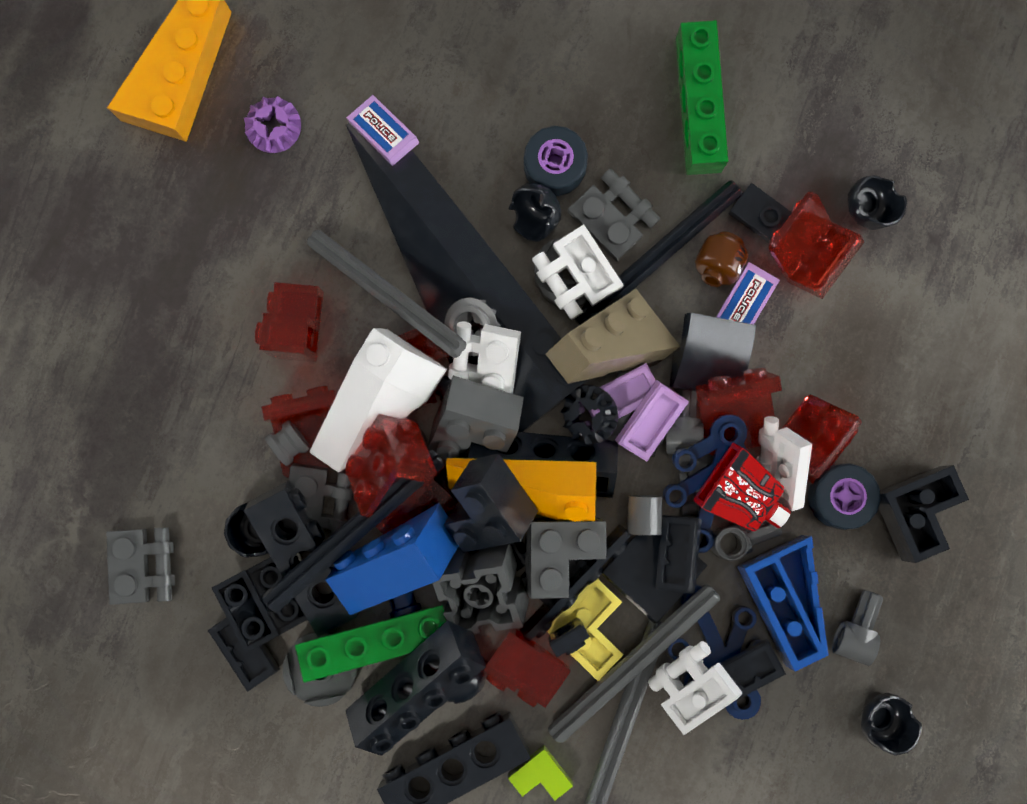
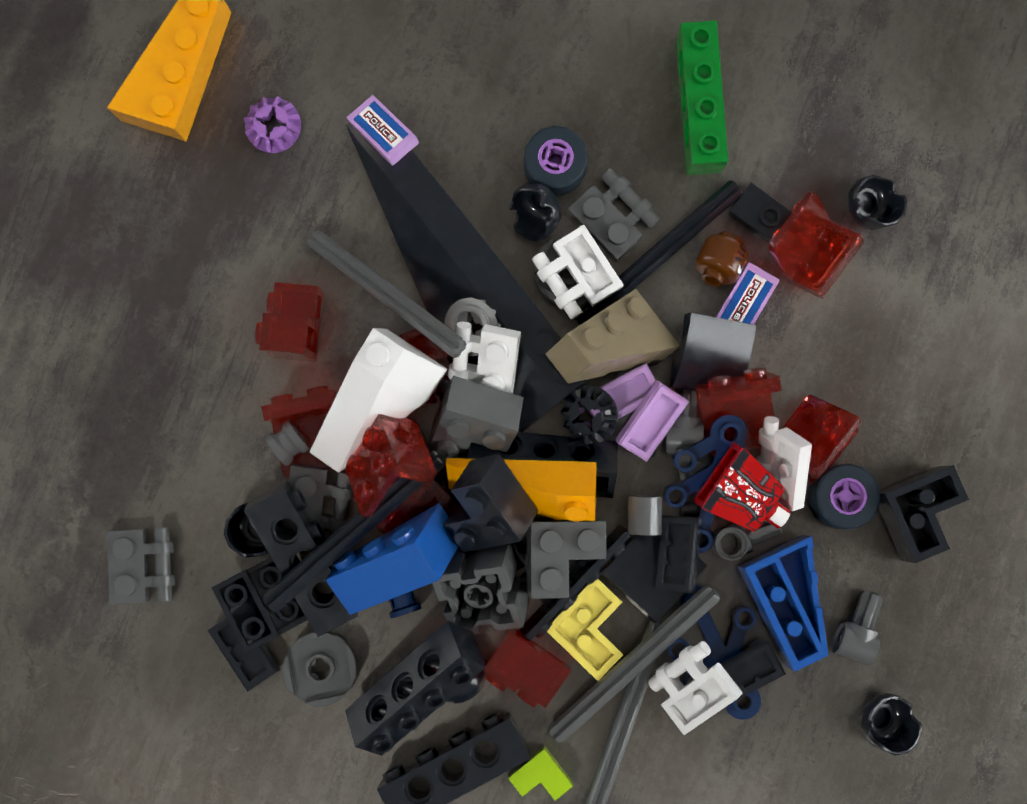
(367, 644): green brick -> none
(568, 638): black plate -> none

